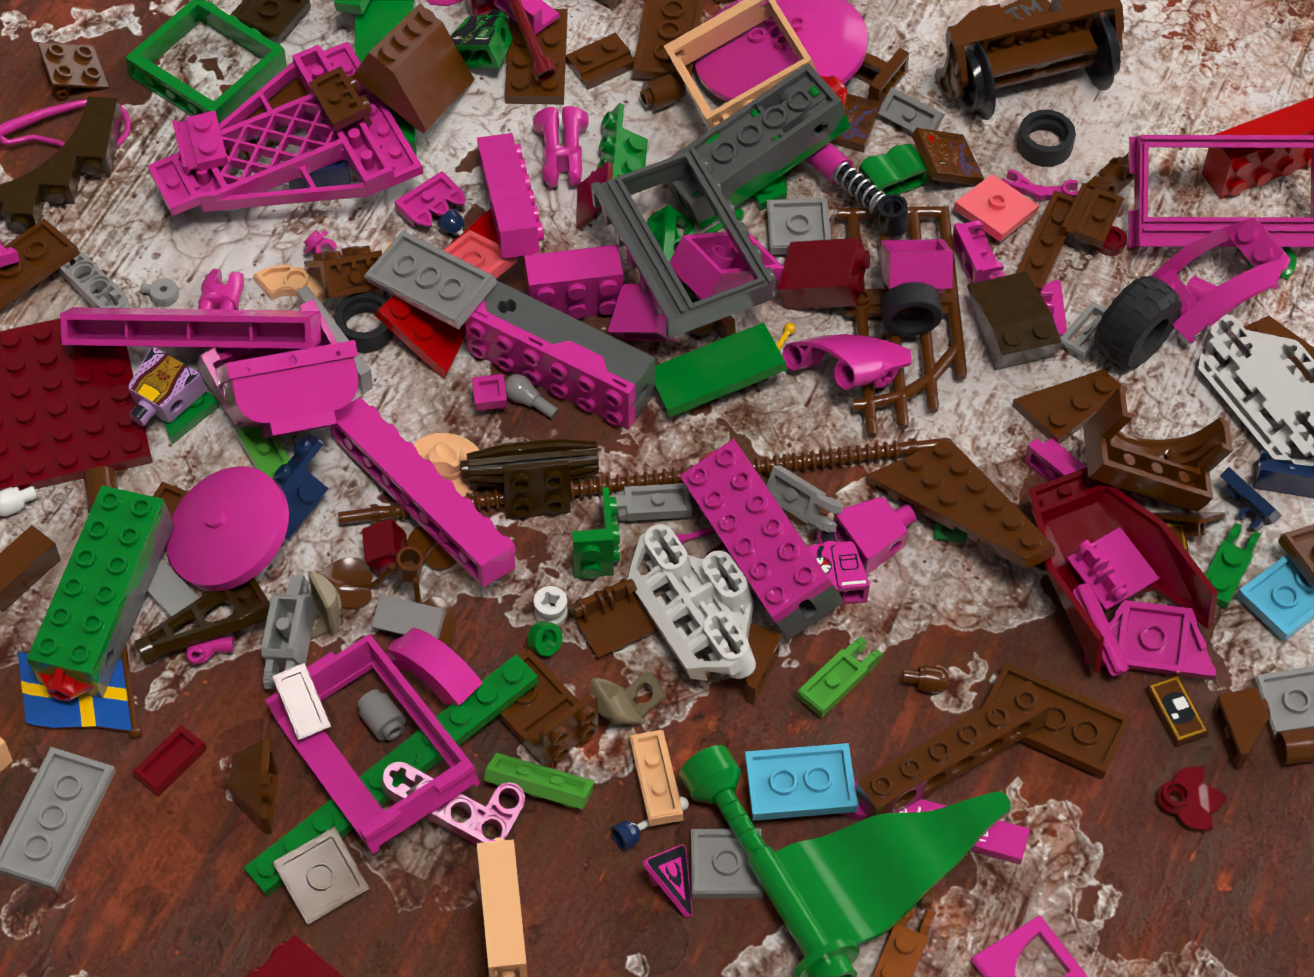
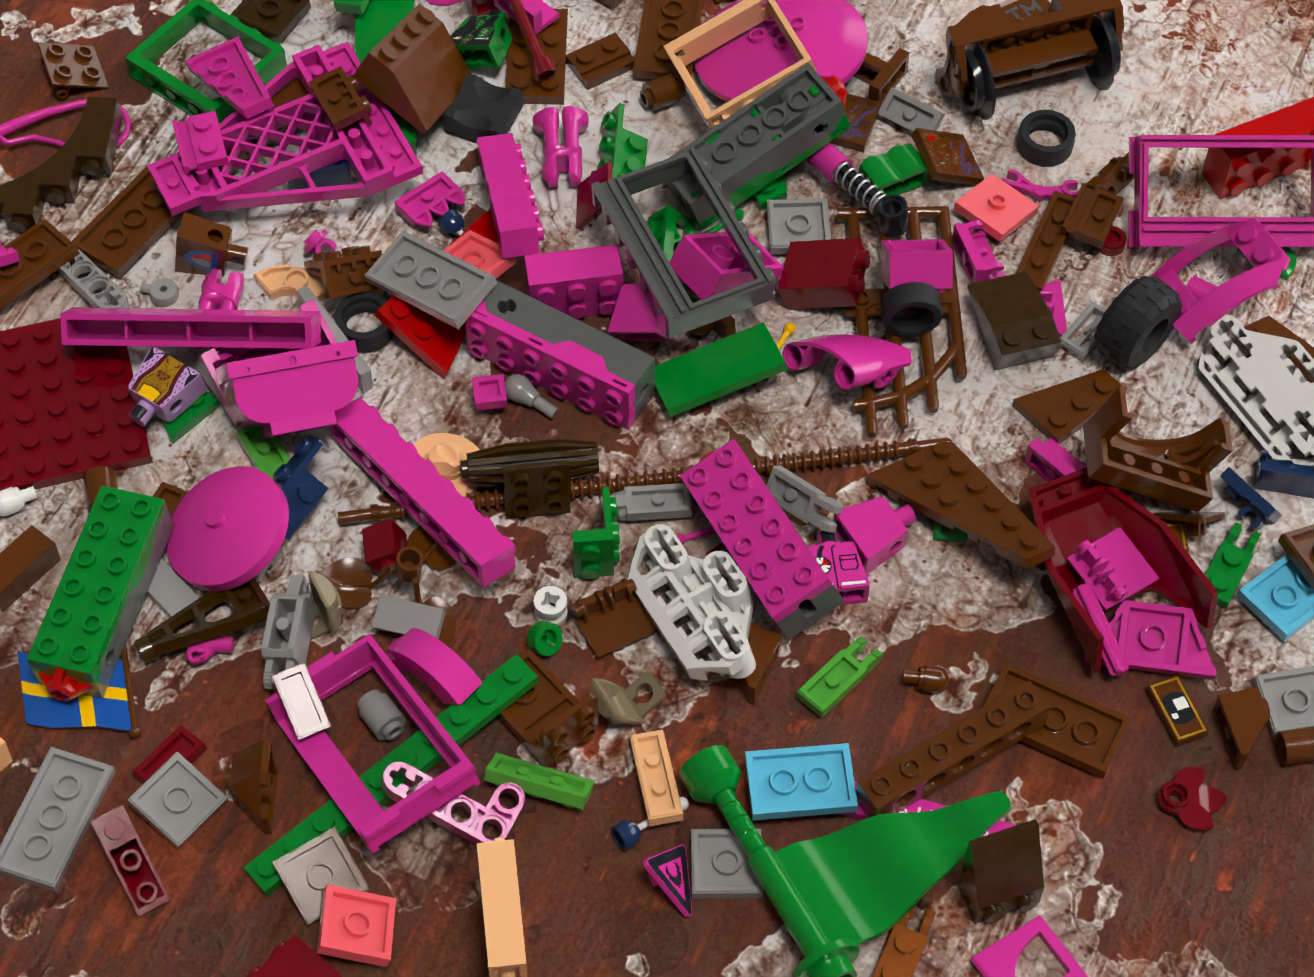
(126, 226): none -> reddish brown plate
(129, 860): none -> dark red slope
(177, 800): none -> light grey tile
(205, 246): none -> reddish brown torso
(232, 77): none -> dark pink wing
(356, 925): none -> coral plate
(482, 109): none -> black brick
(1003, 873): none -> dark brown slope

